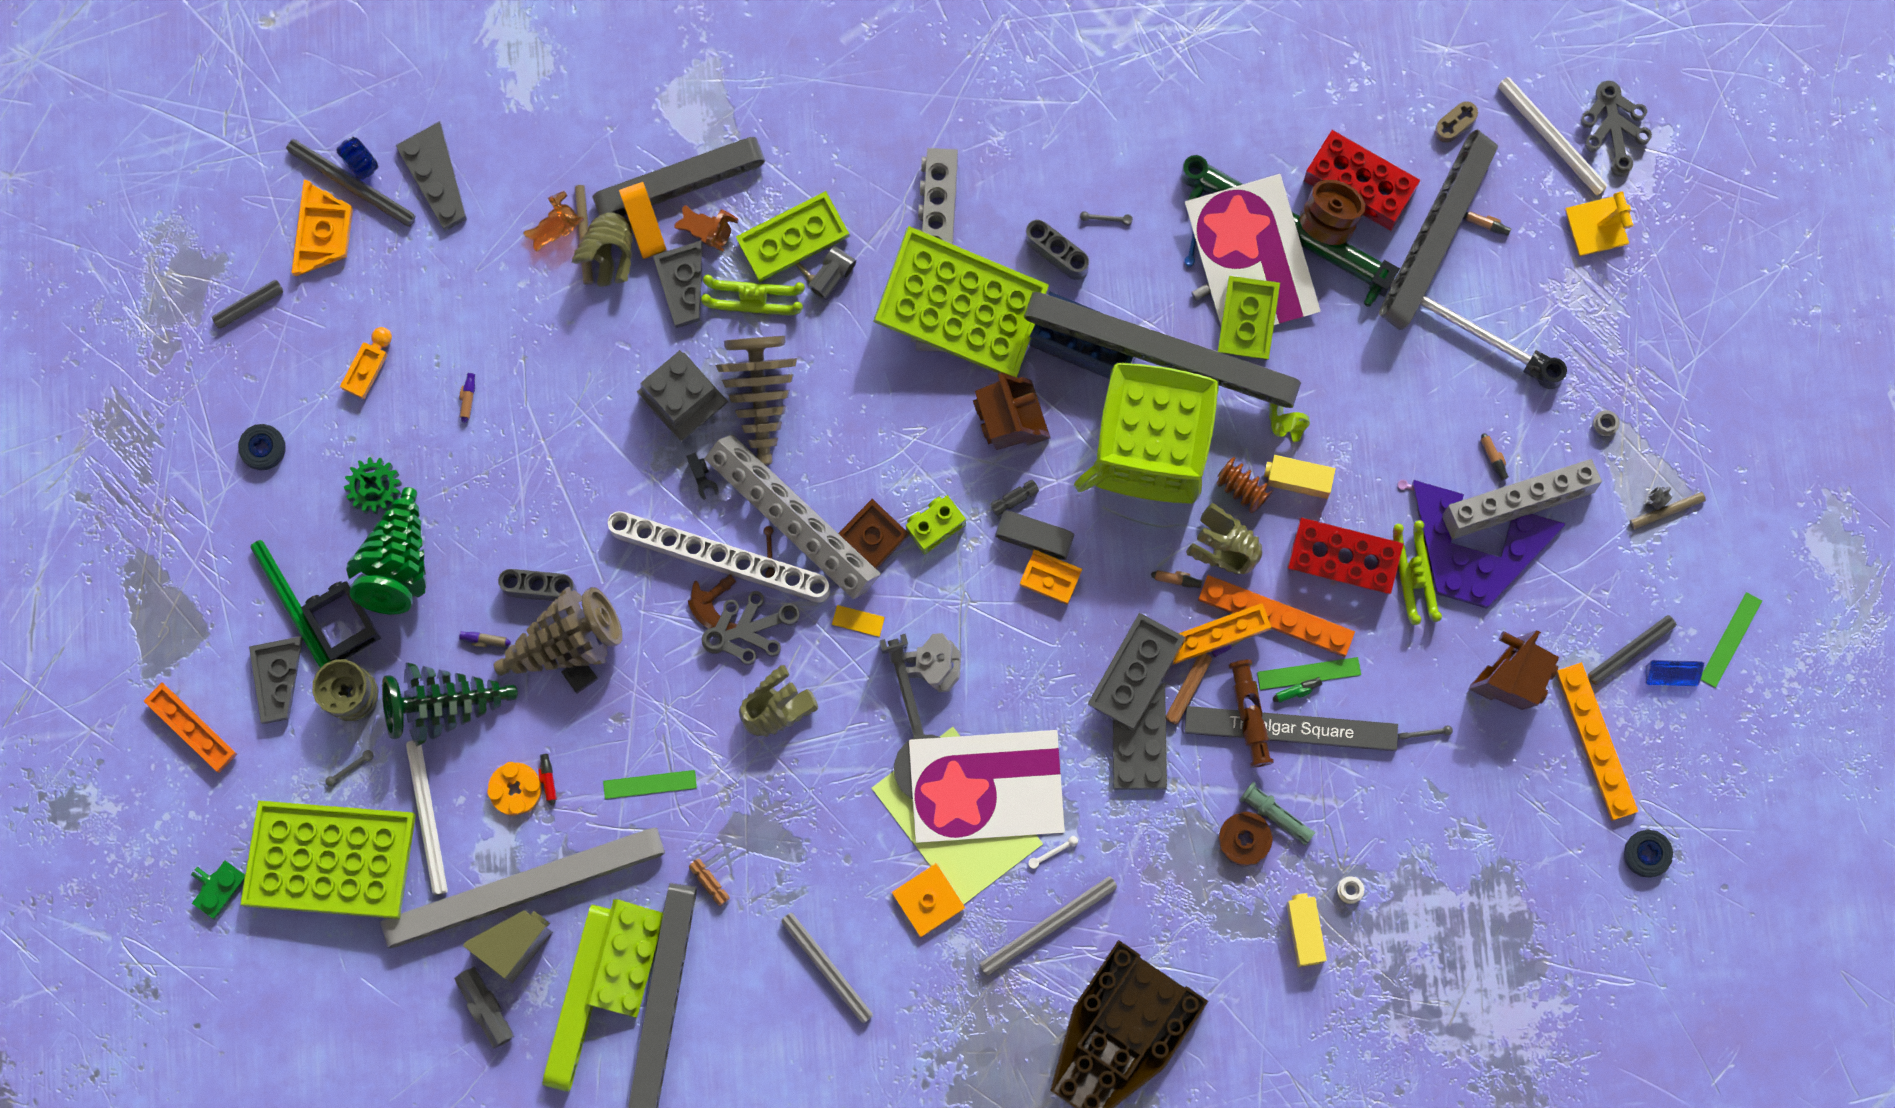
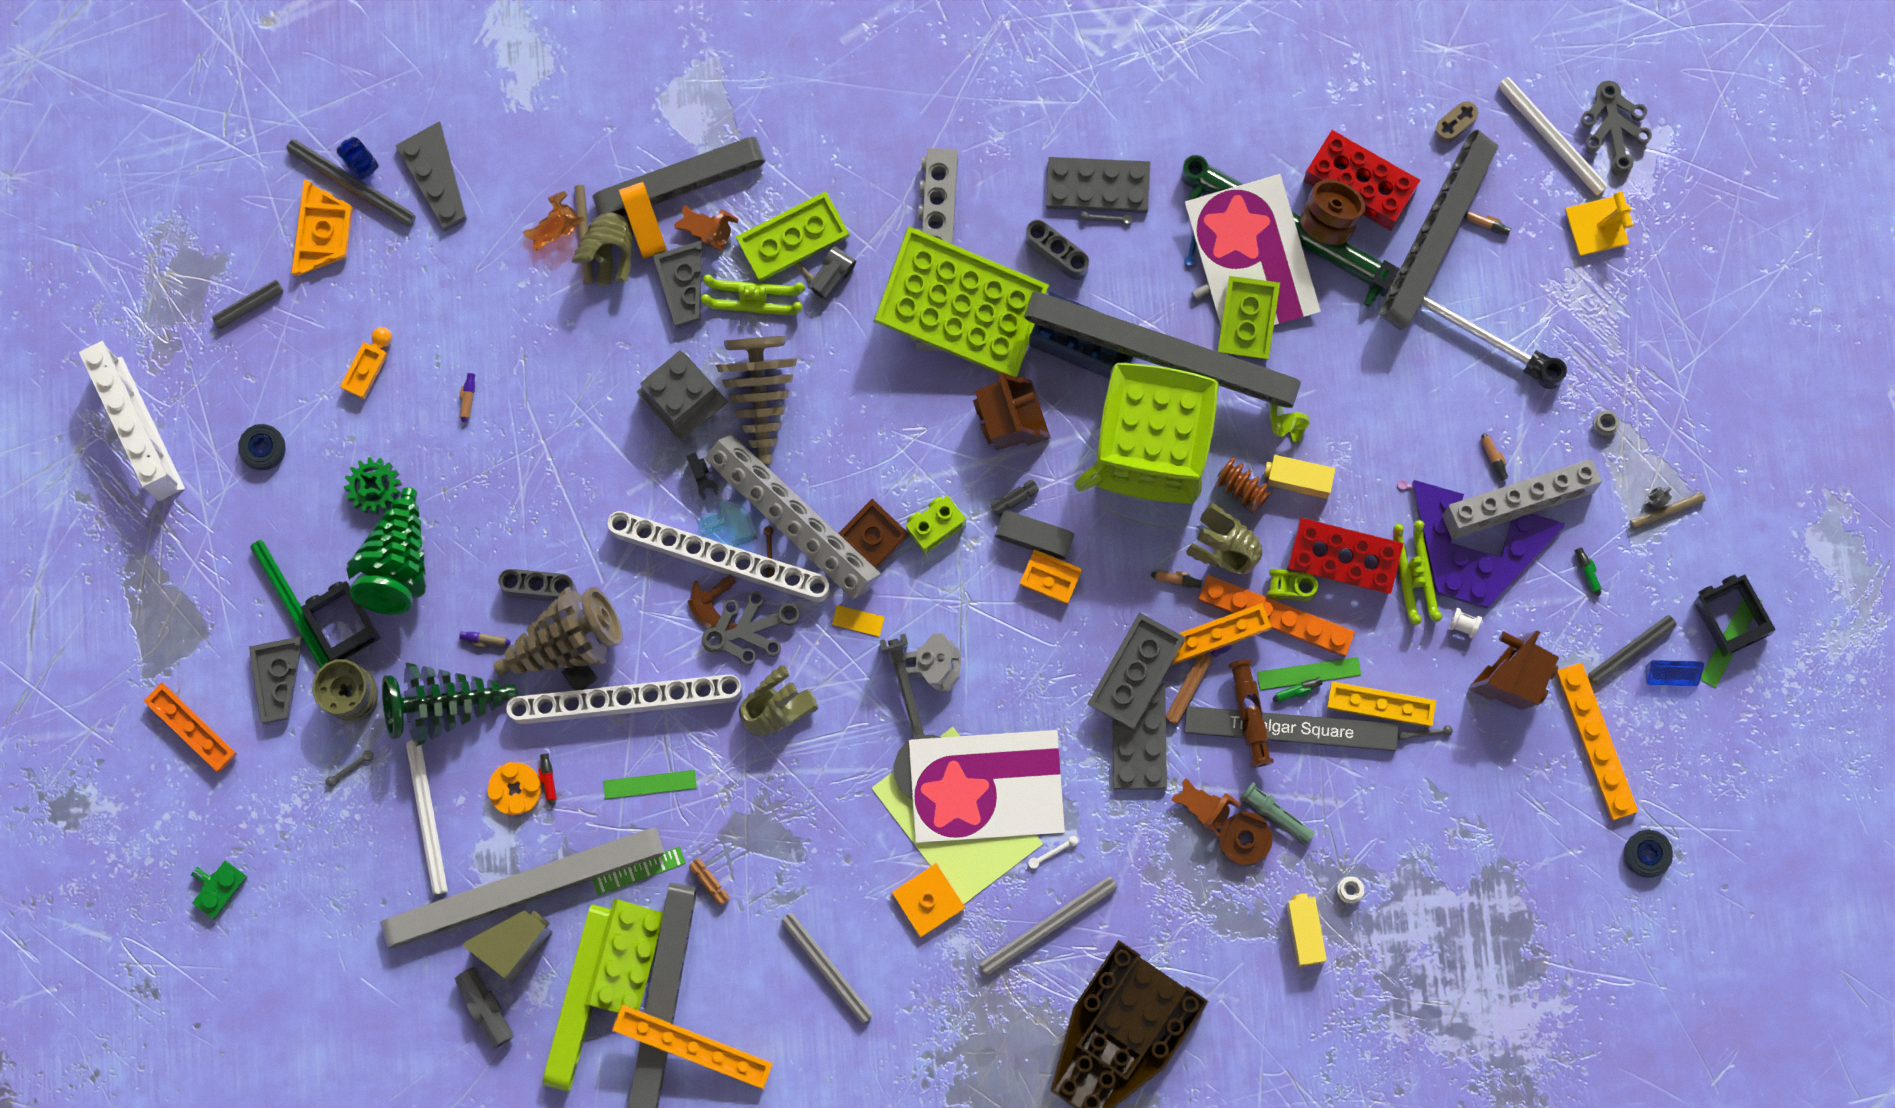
(132, 421): none -> white window
(328, 859): lime plate -> none
(612, 696): none -> white beam
(671, 859): none -> bright green sticker
(692, 1046): none -> light orange plate
(733, 518): none -> clear light blue brick
(1098, 184): none -> dark grey plate
(1210, 810): none -> dark orange hair
(1289, 585): none -> lime piece
(1381, 704): none -> yellow plate
(1465, 623): none -> white bush
(1589, 569): none -> piece
(1731, 583): none -> black window

